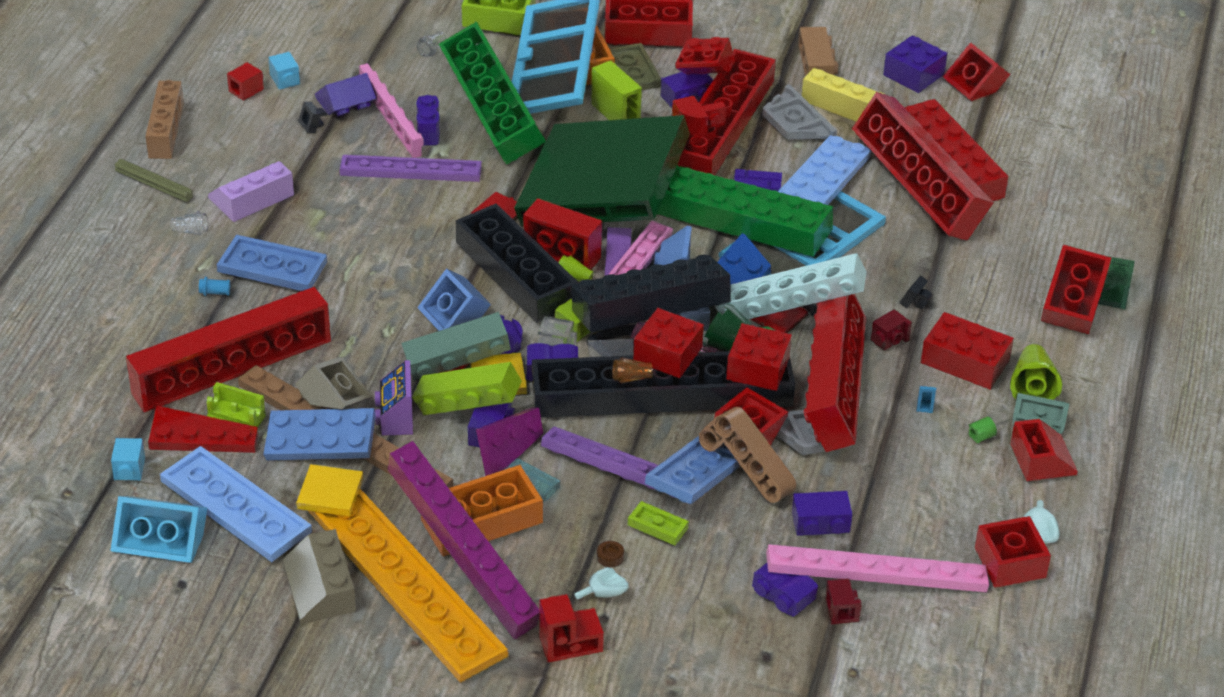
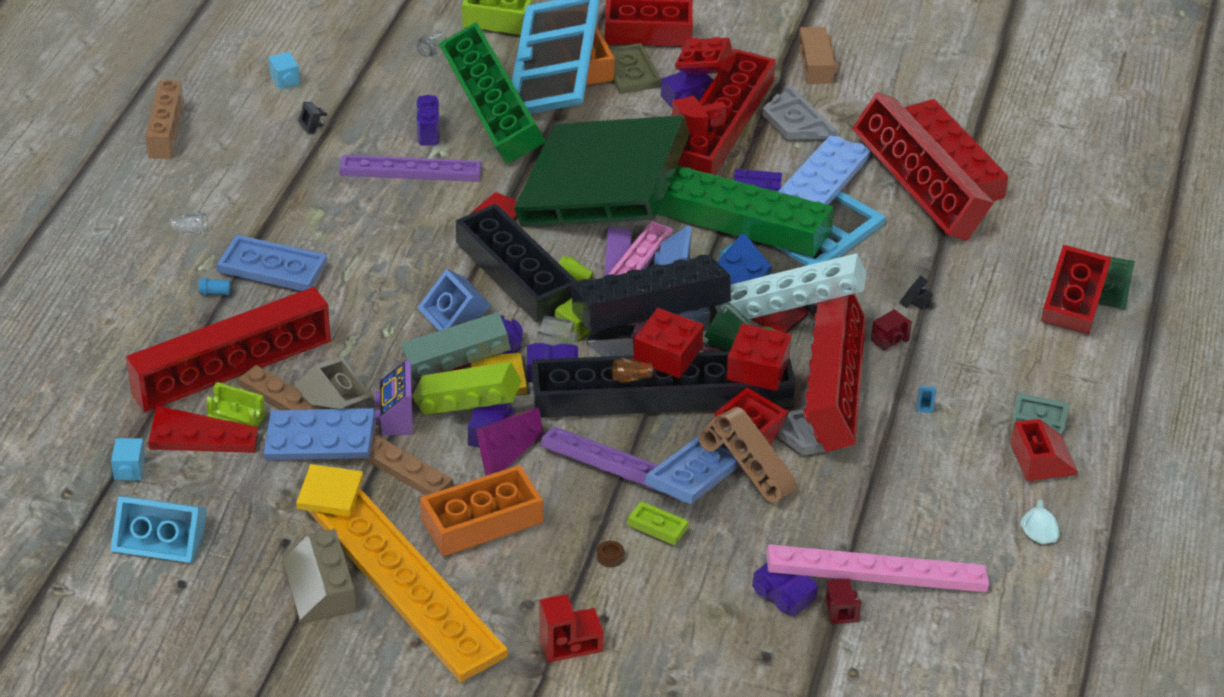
(154, 180): olive axle -> none
(236, 503): light blue plate -> none
(245, 81): red brick -> none
(254, 191): lavender slope -> none
(346, 94): dark purple slope -> none
(394, 115): bright pink plate -> none
(463, 540): magenta brick -> none
(543, 482): clear light blue tile -> none
(564, 232): red brick -> none
(604, 584): light aqua piece -> none
(615, 92): lime brick -> none
(821, 513): dark purple brick -> none
(836, 94): light yellow brick -> none
(915, 64): dark purple brick -> none
(967, 350): red brick -> none
(976, 74): red slope -> none
(982, 429): bright green hose -> none
(1012, 551): red brick -> none
(1036, 374): lime cone -> none

